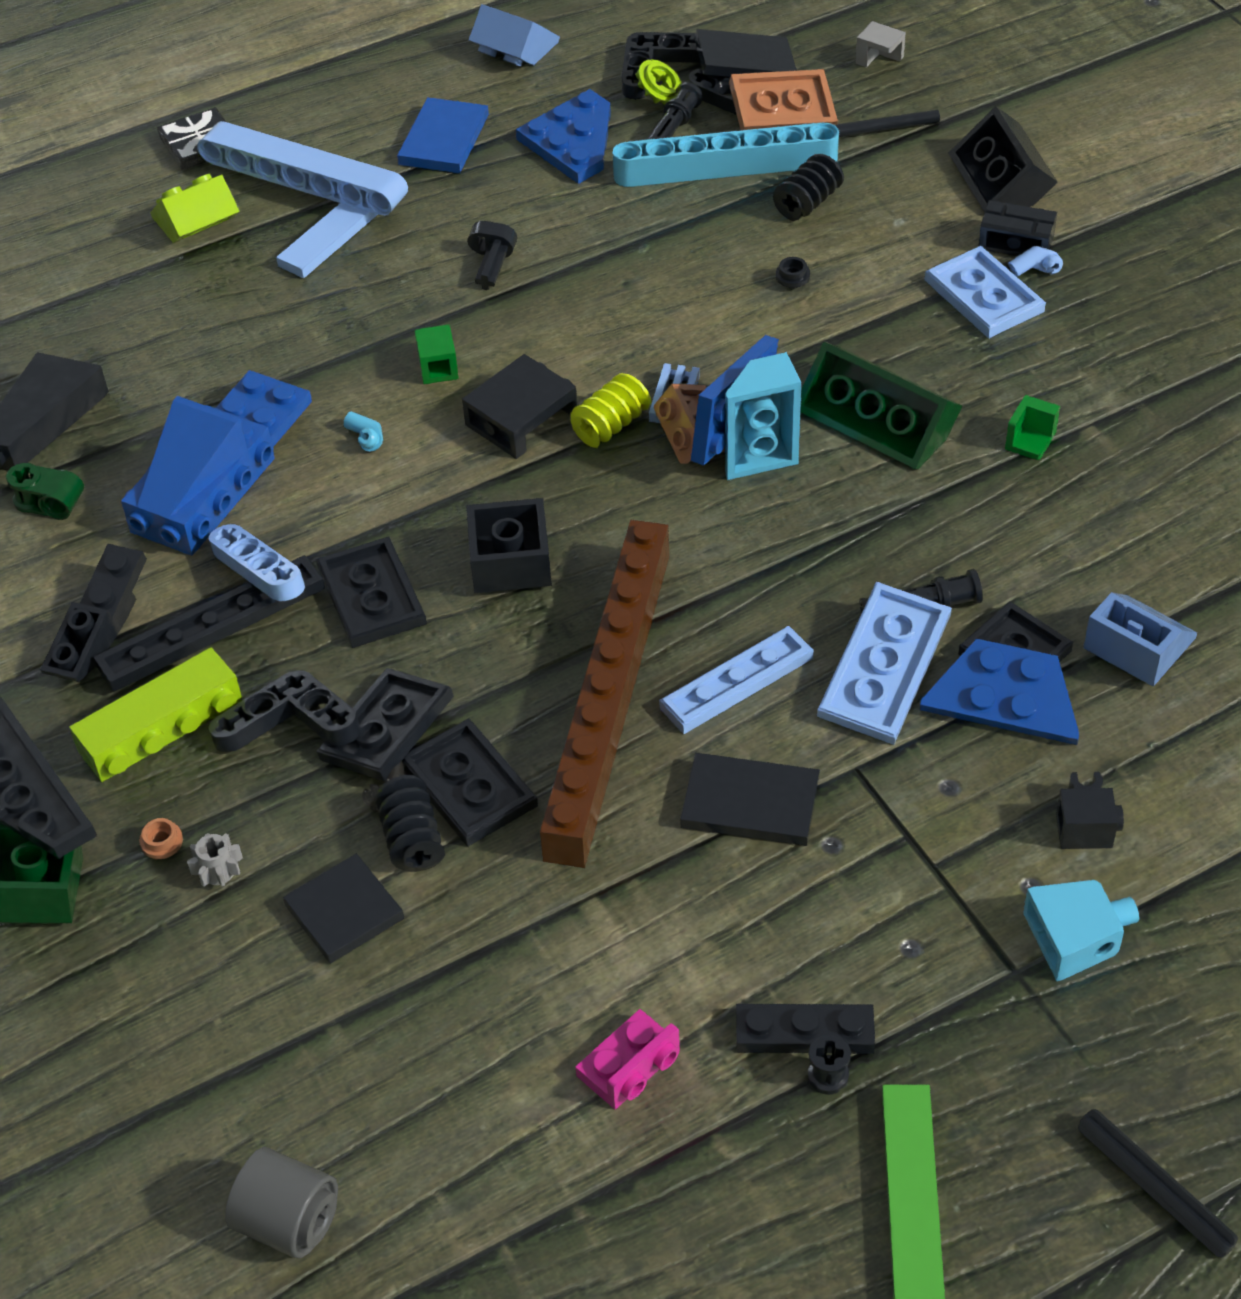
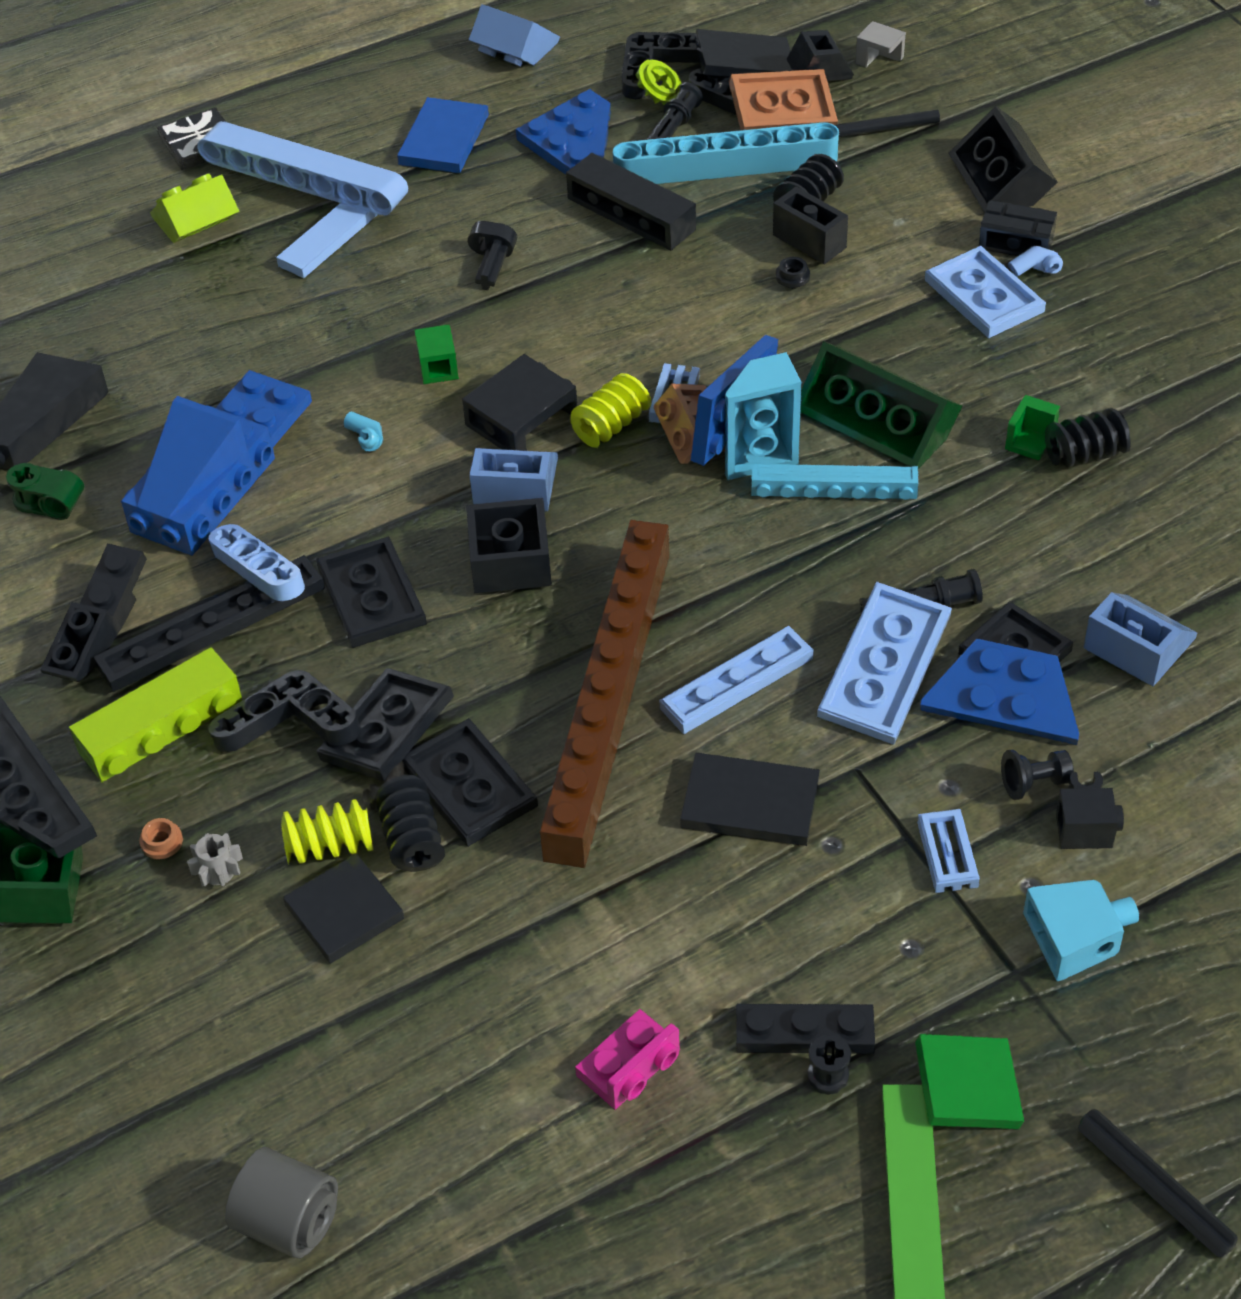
(326, 831): none -> neon yellow piece
(512, 475): none -> medium blue slope
(631, 201): none -> black brick
(810, 225): none -> black brick
(819, 51): none -> black slope
(834, 481): none -> medium azure piece
(953, 877): none -> light blue tile
(969, 1081): none -> green tile
(1019, 773): none -> black piece
(1086, 436): none -> black piece

